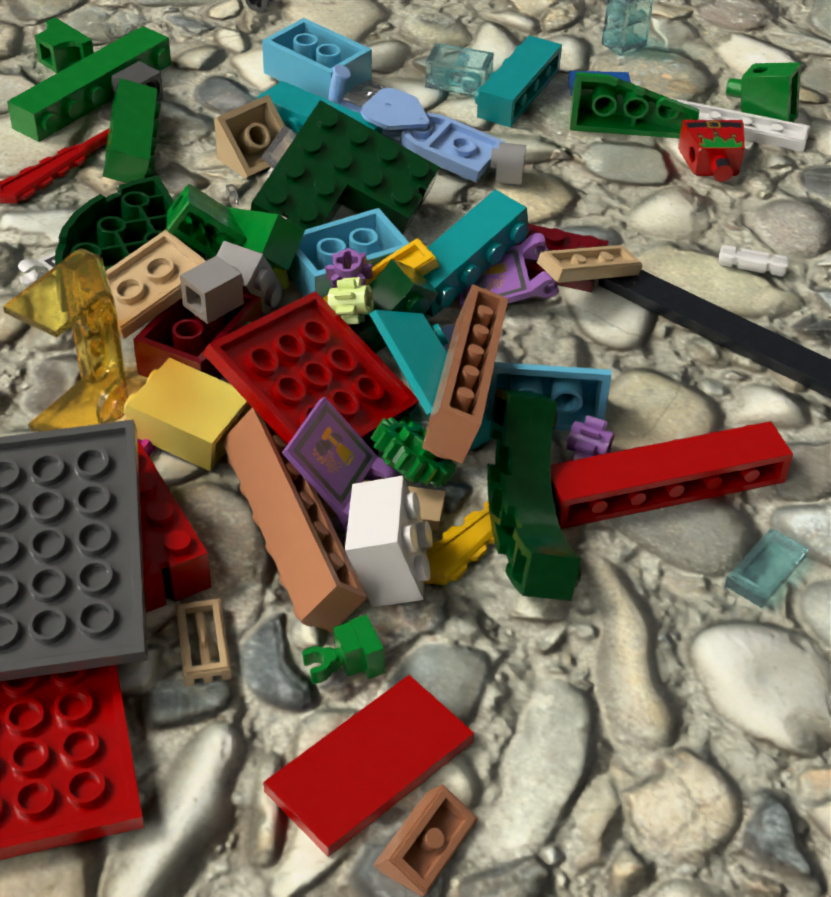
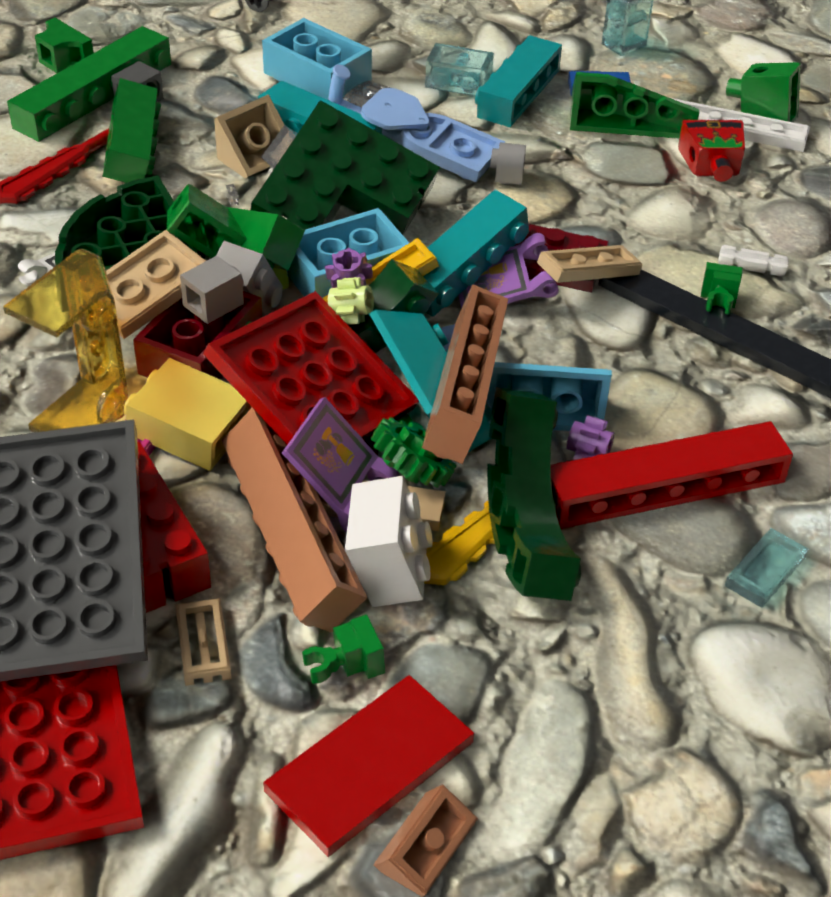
(721, 285): none -> green piece

